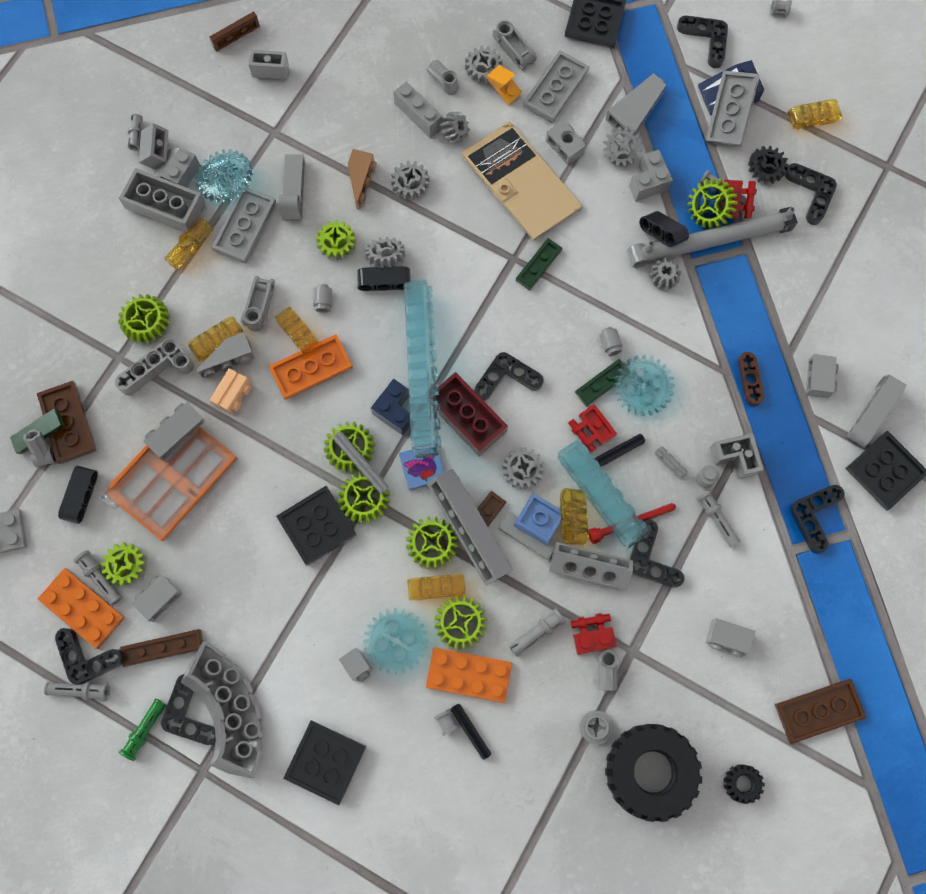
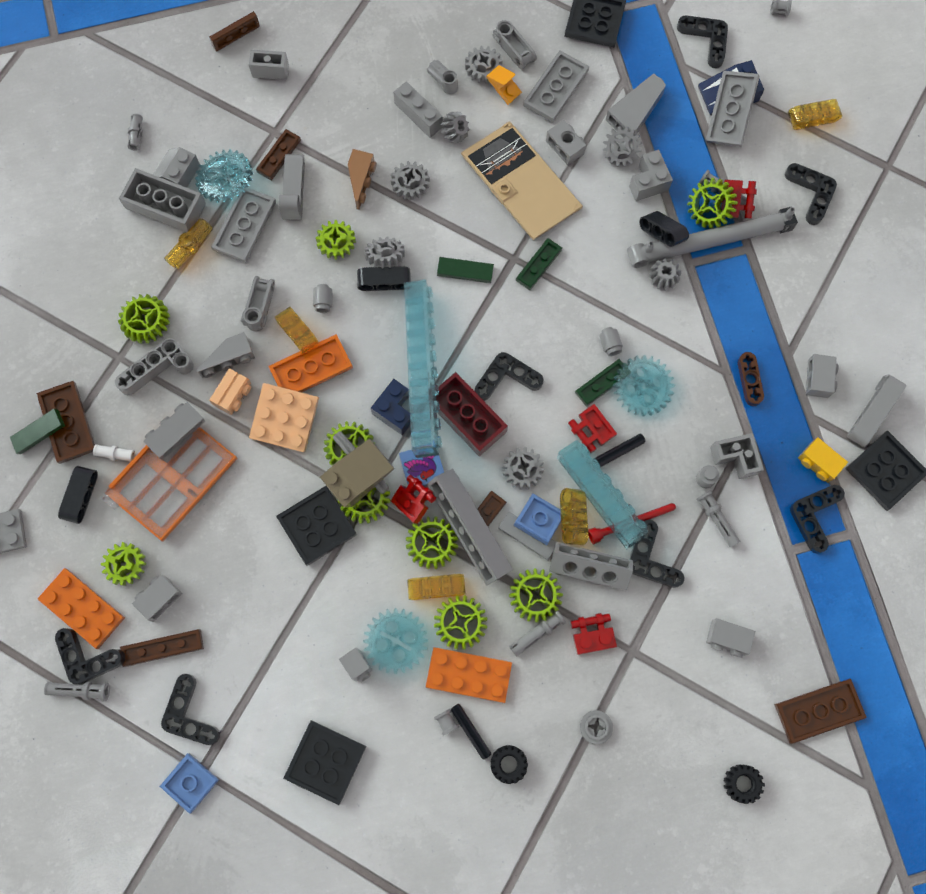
(40, 452): light grey piece -> none
(92, 570): light grey pin -> none
(114, 453): none -> white pin
(136, 738): green pin -> none
(153, 146): light grey brick -> none
(189, 783): none -> medium blue tile
(210, 340): clear yellow beam -> none
(231, 708): light grey brick -> none
(276, 156): none -> reddish brown tile
(284, 417): none -> light nougat plate
(357, 473): none -> dark tan slope
(408, 503): none -> red plate
(465, 269): none -> dark green tile
(520, 771): none -> black tyre
(528, 589): none -> lime gear
(608, 673): light grey piece -> none
(671, 462): light grey axle -> none
(684, 772): black tyre -> none
(768, 163): black gear -> none
(822, 460): none -> yellow brick

